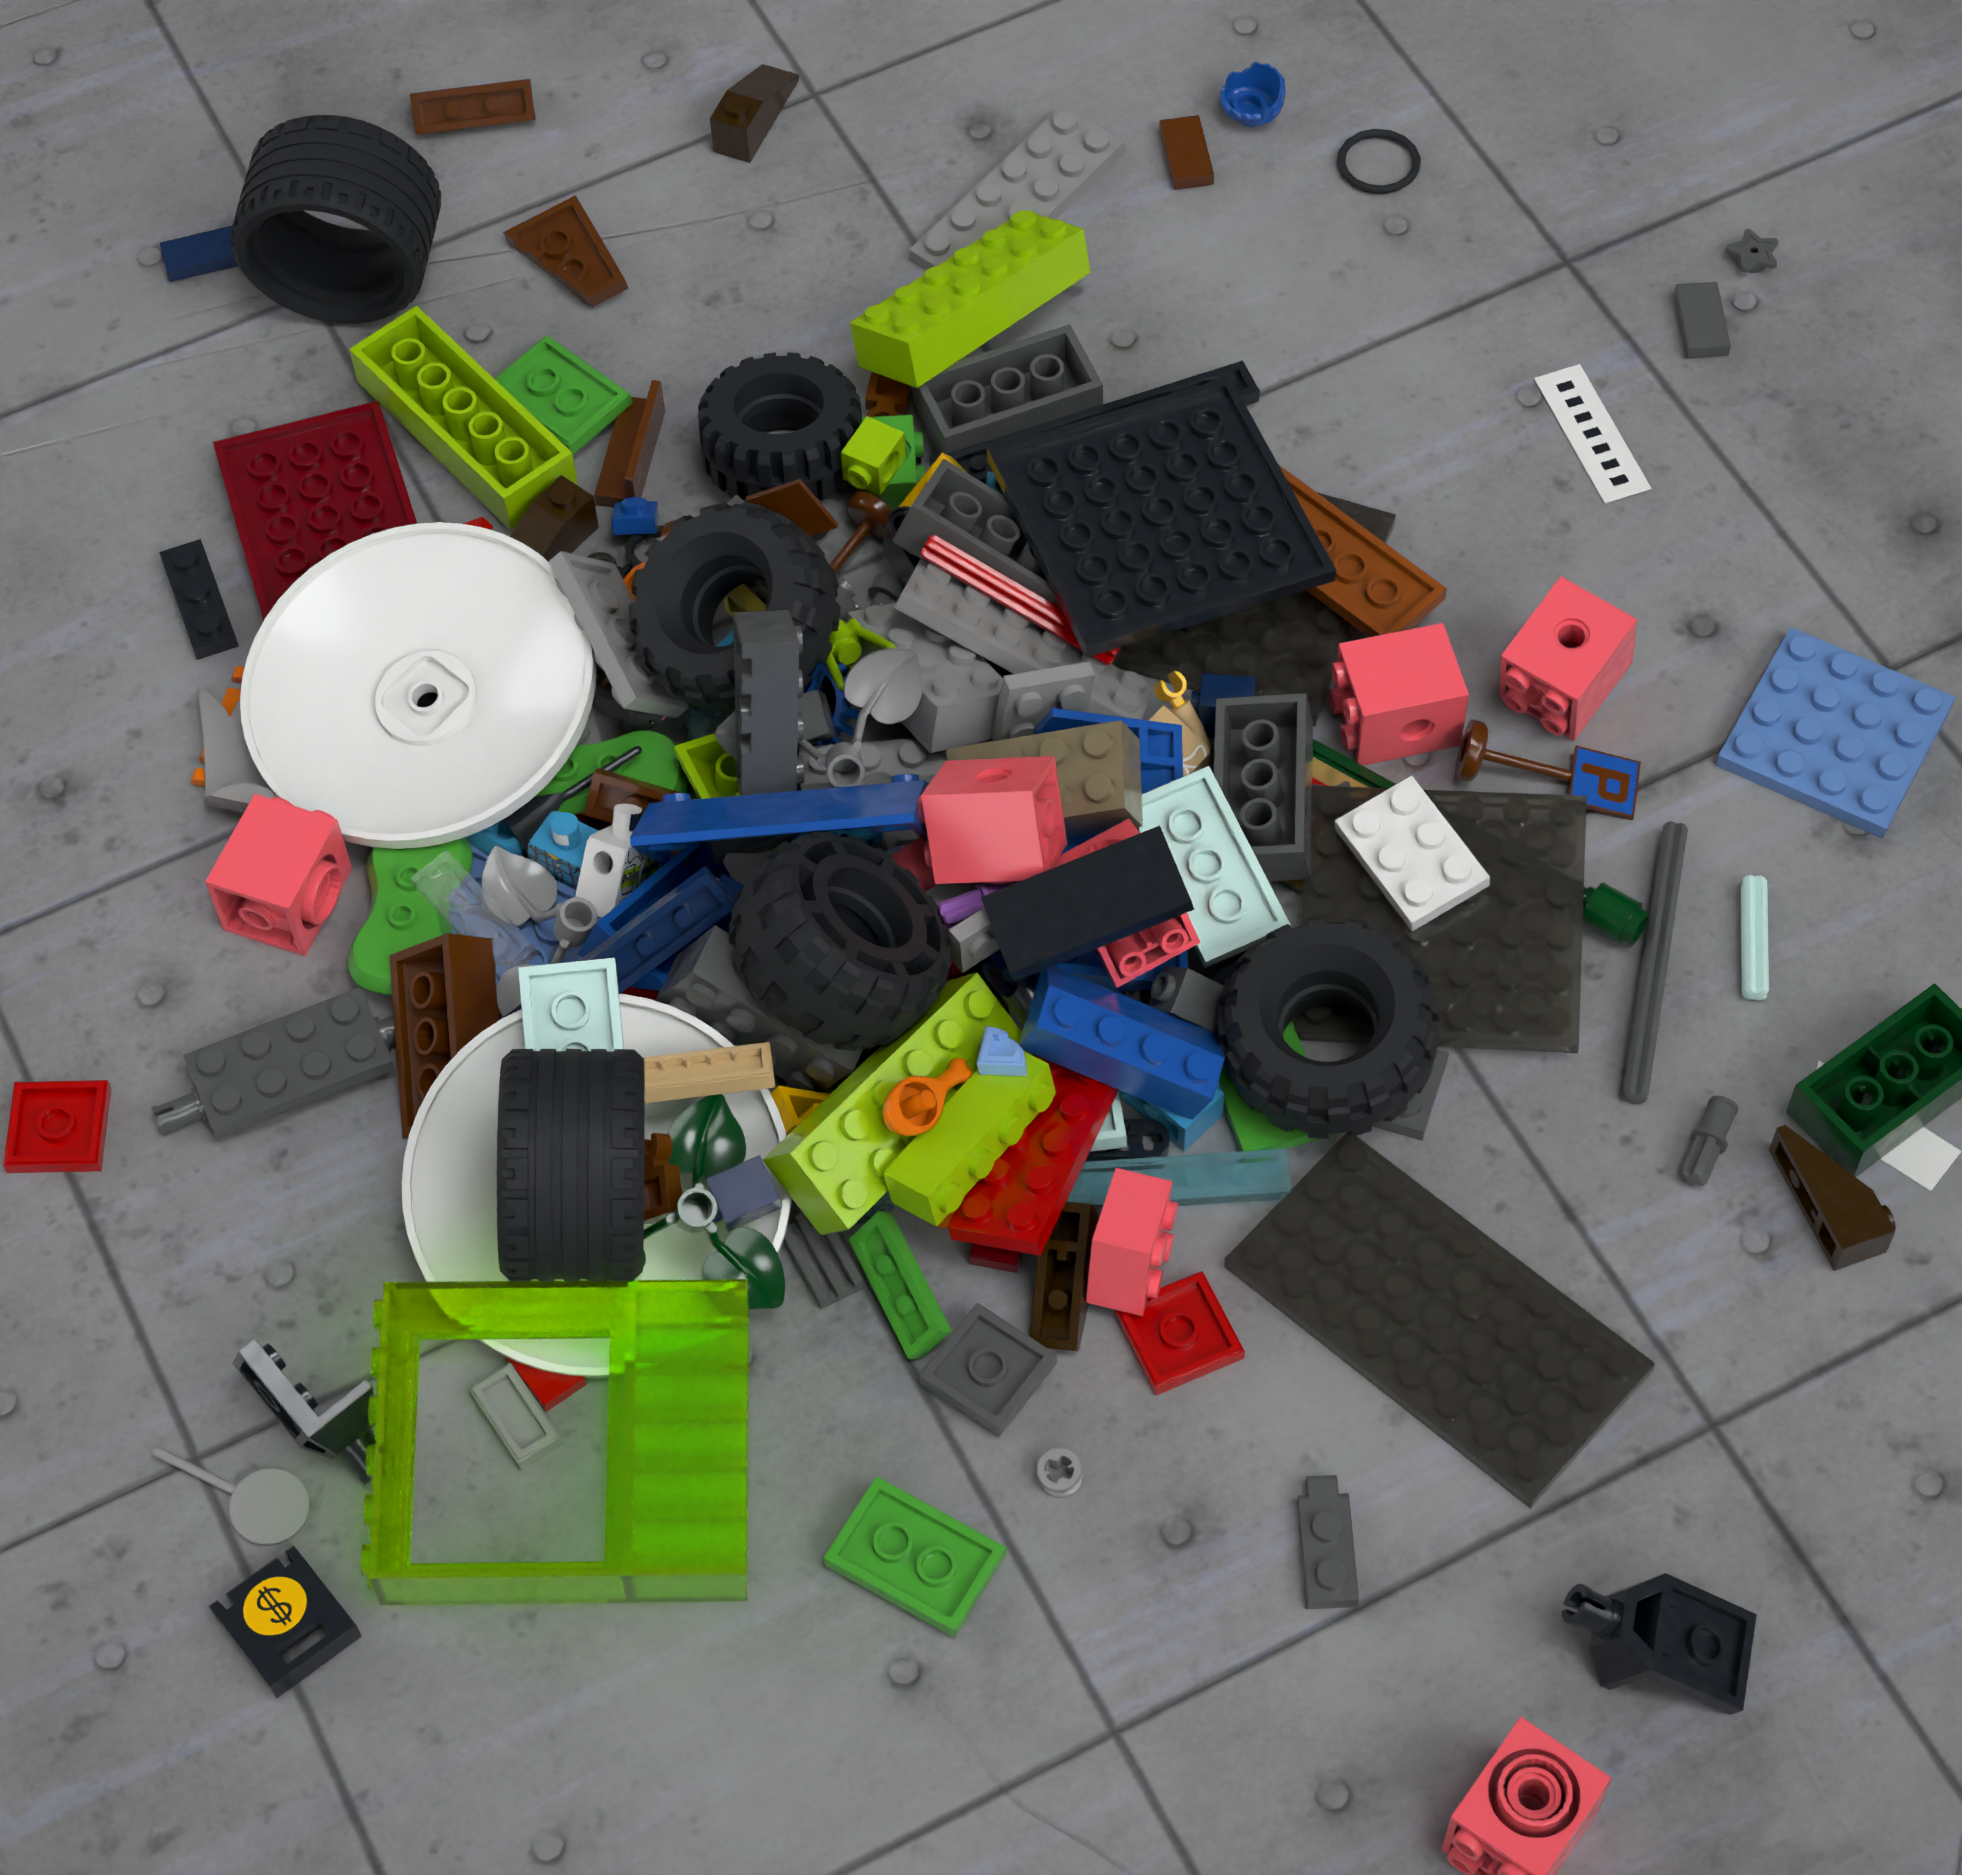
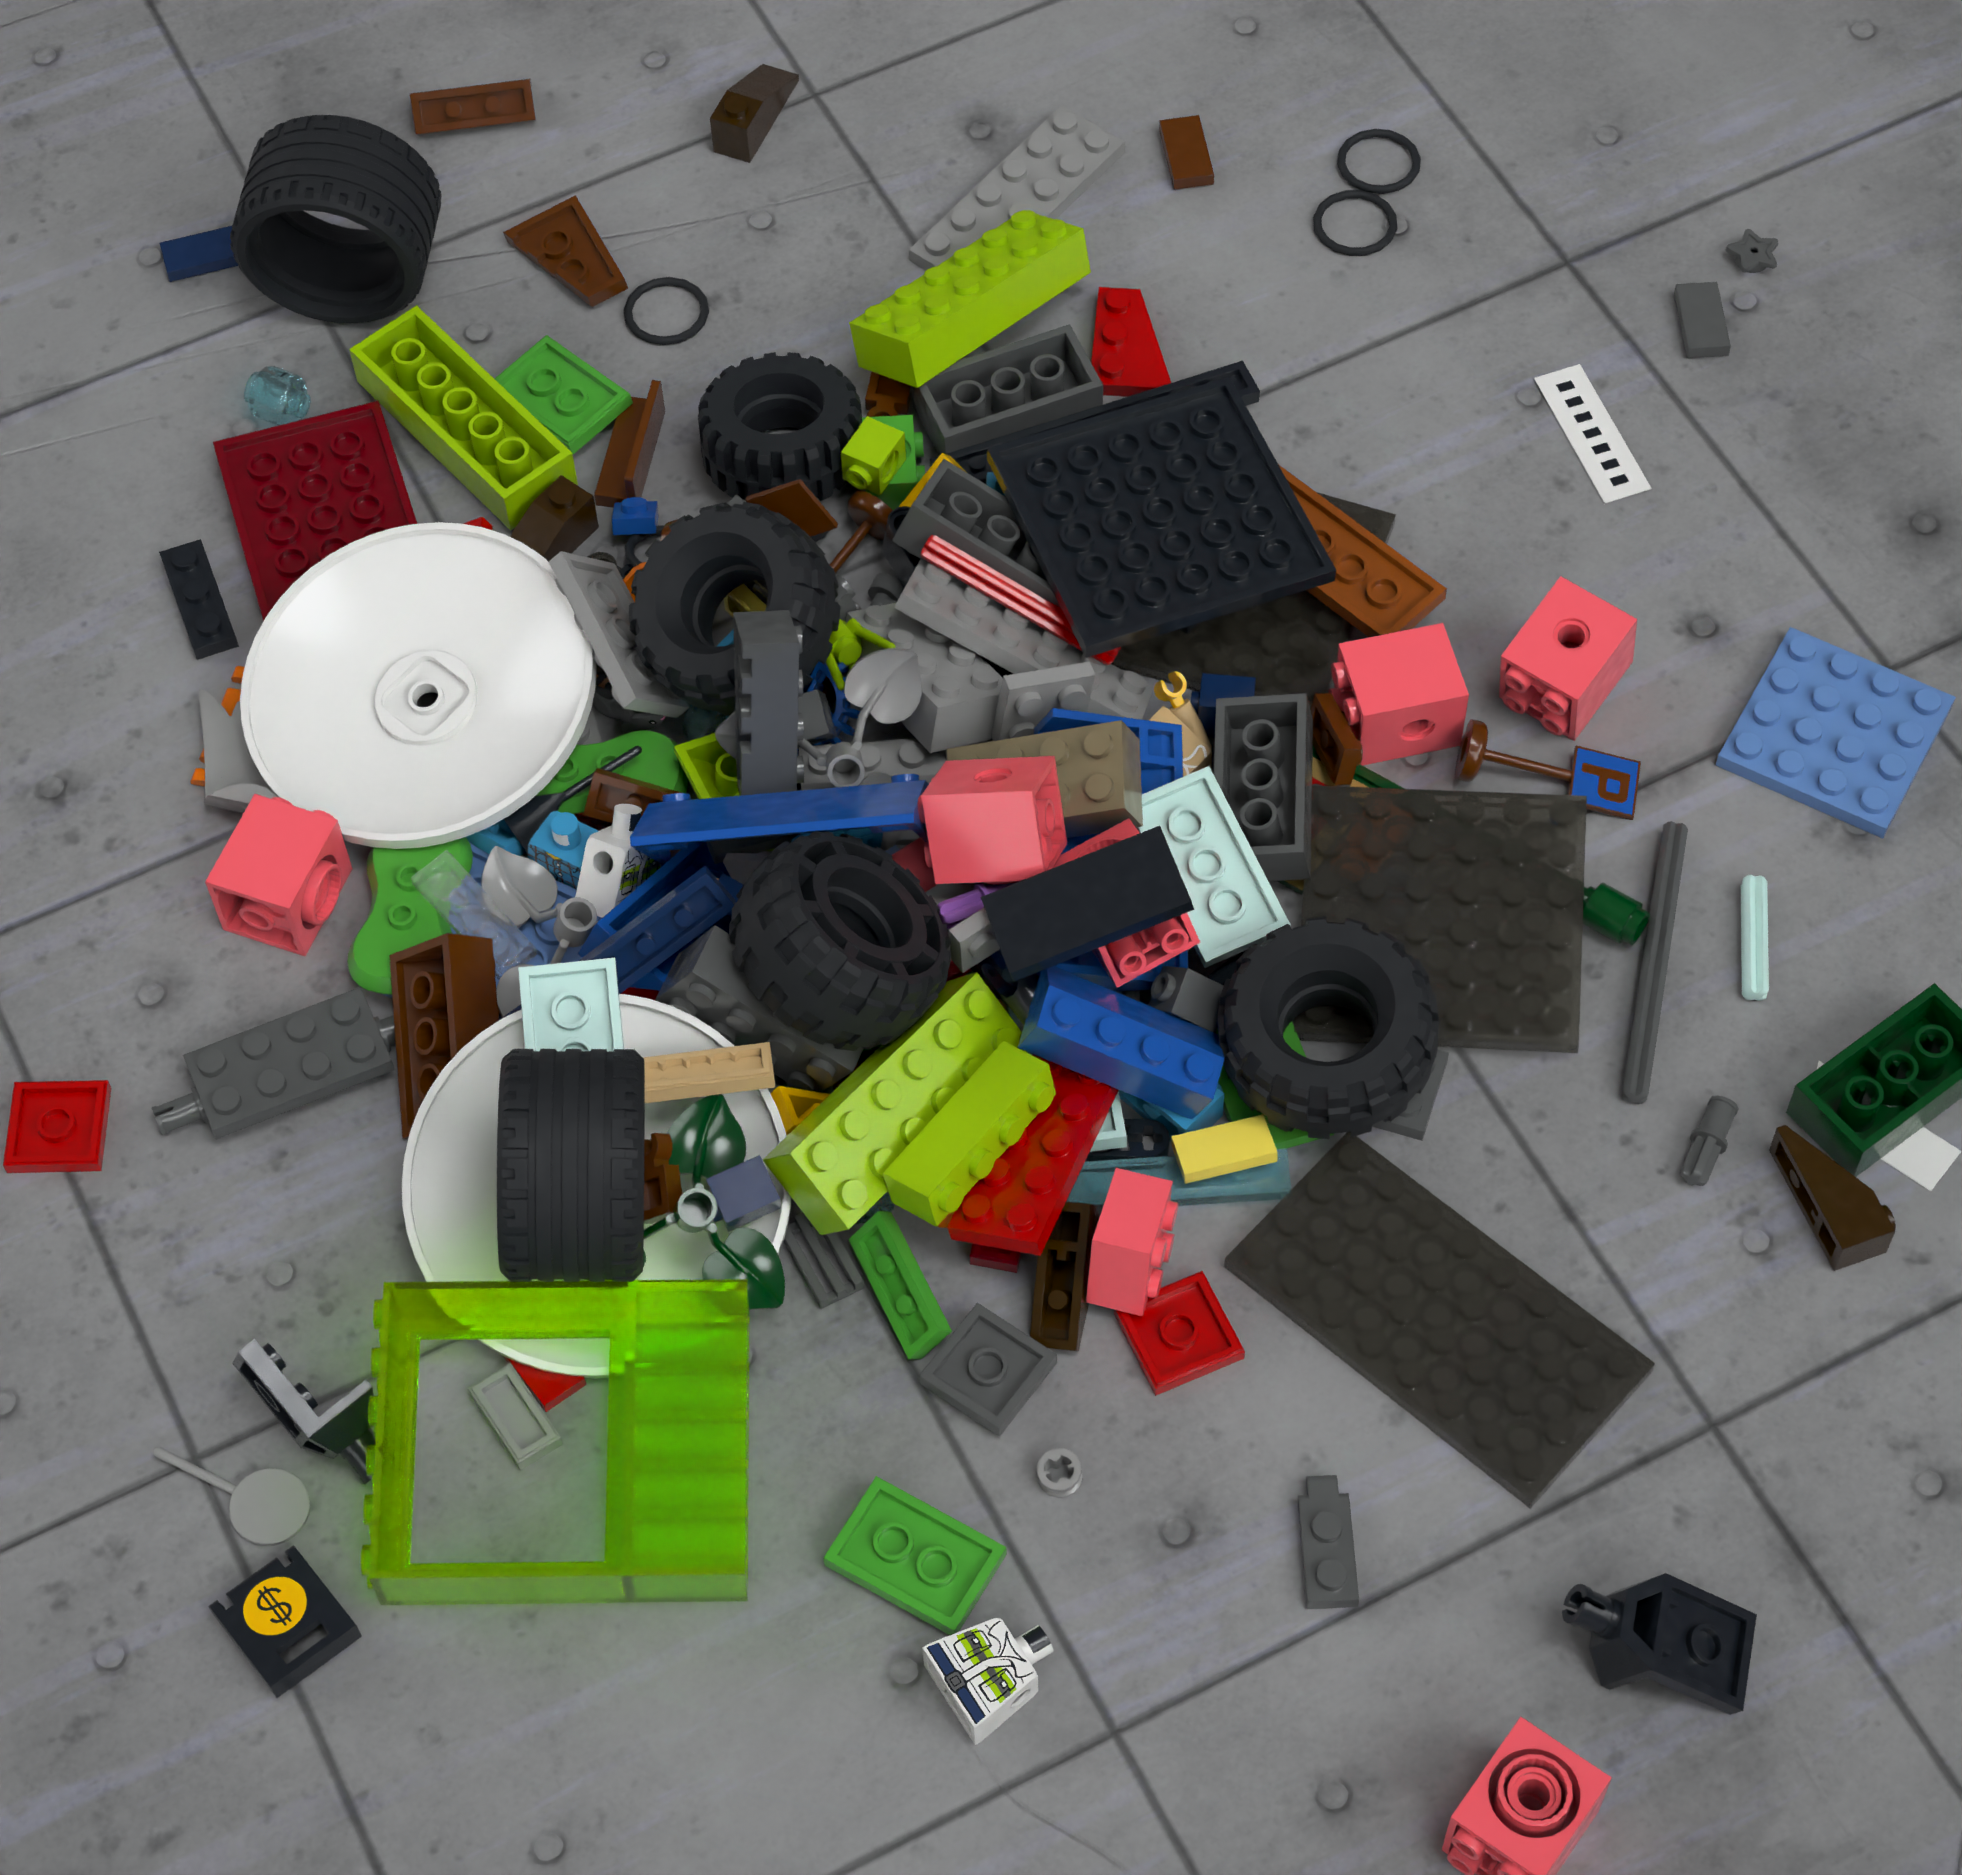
(277, 395): none -> clear light blue head
(673, 339): none -> black piece
(918, 1101): orange piece -> none
(986, 1673): none -> torso
(1000, 1054): light blue tile -> none
(1126, 344): none -> red wing
(1224, 1149): none -> light yellow tile
(1253, 95): blue hair -> none
(1334, 740): none -> reddish brown plate
(1355, 251): none -> black piece
(1412, 853): white plate -> none

